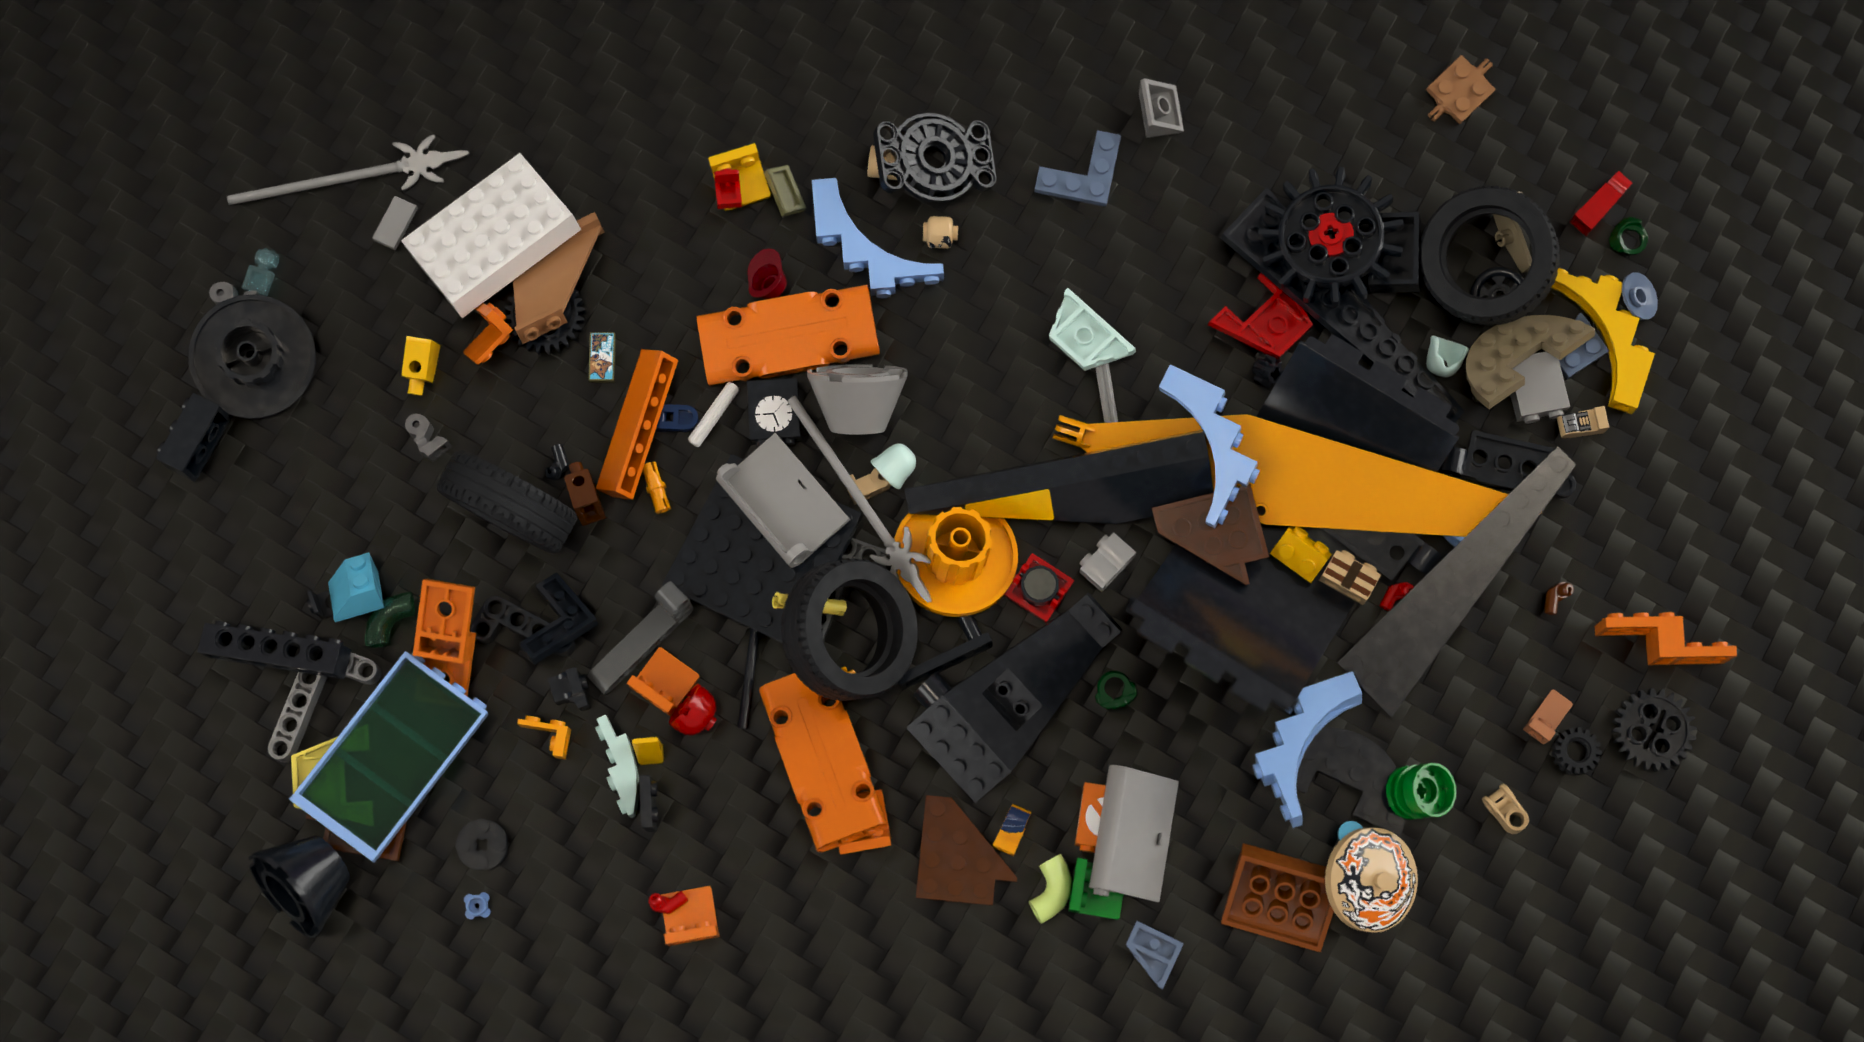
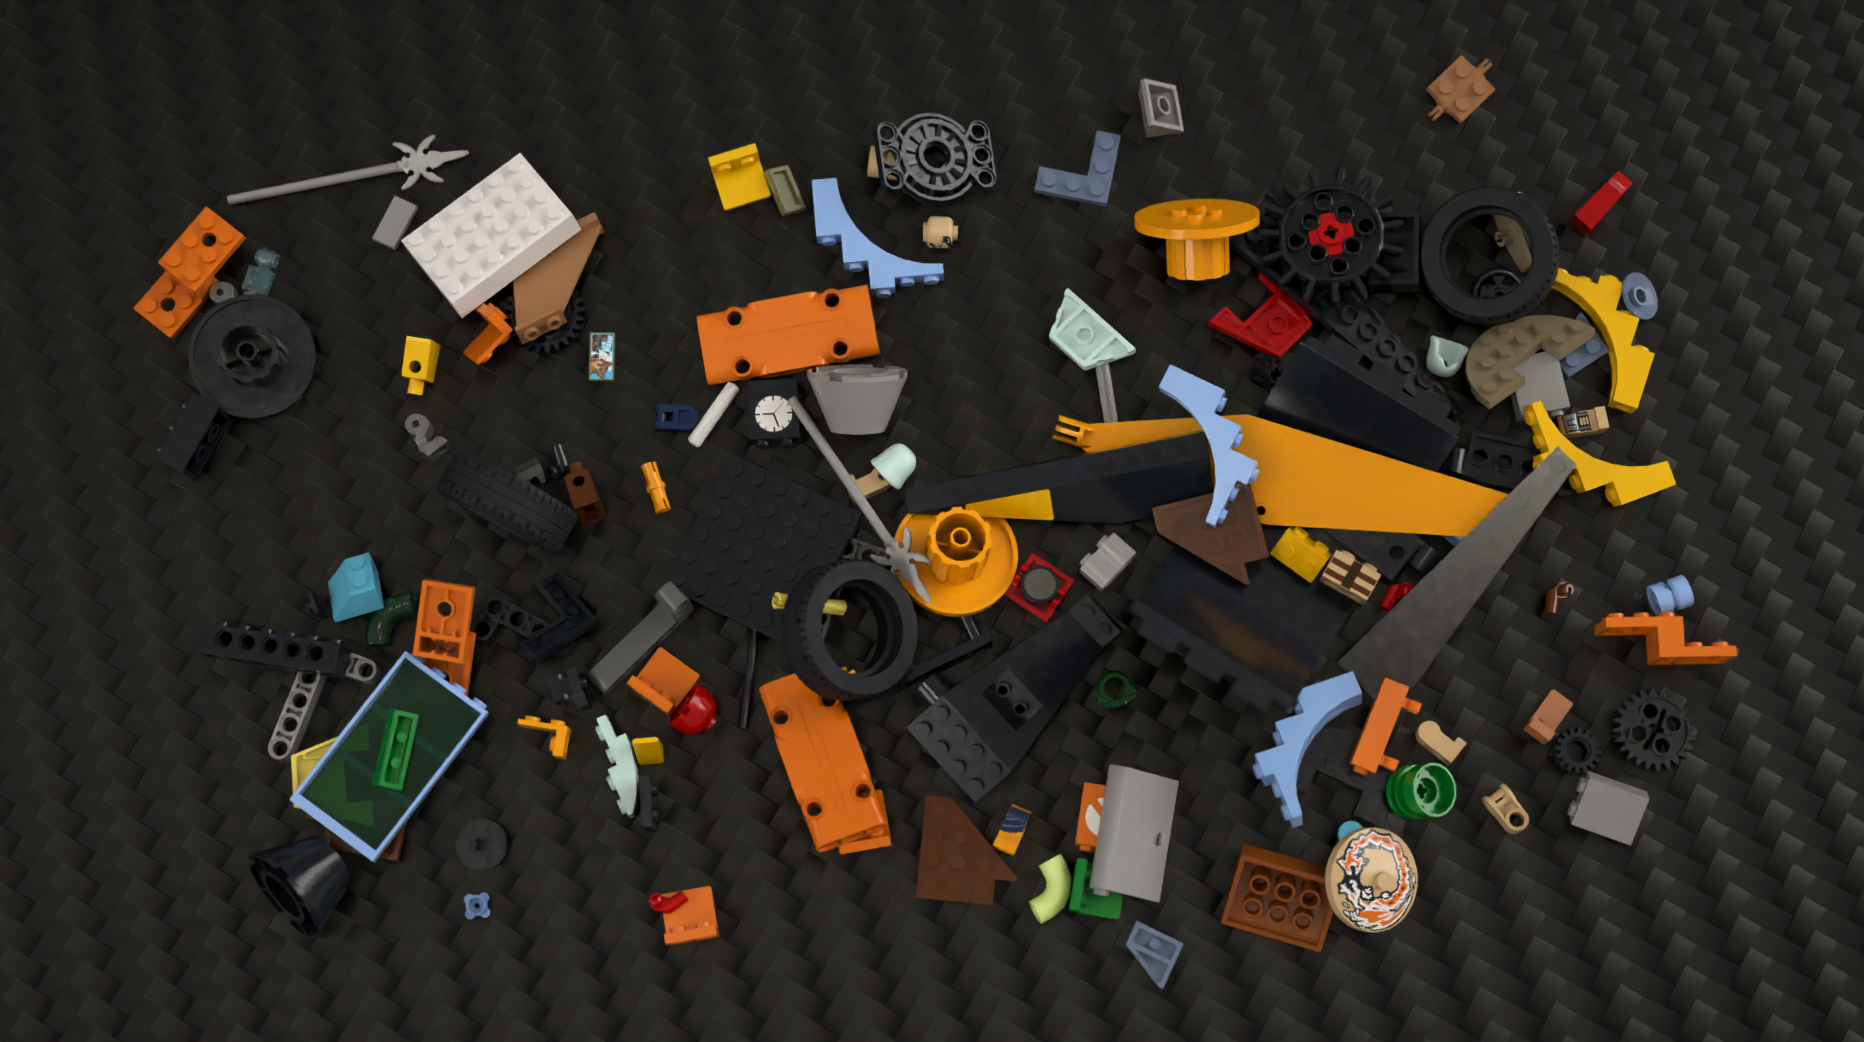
(189, 272): none -> orange bracket
(395, 749): none -> green slope
(529, 470): none -> dark grey tile
(637, 424): orange brick -> none
(727, 188): red bracket -> none
(766, 275): dark red piece -> none
(788, 514): light grey door -> none
(1197, 233): none -> light orange piece
(1378, 727): none -> orange brick
(1436, 742): none -> tan leg
(1608, 807): none -> light grey brick
(1621, 482): none -> yellow arch
(1629, 223): dark green piece -> none
(1672, 595): none -> light blue wheel

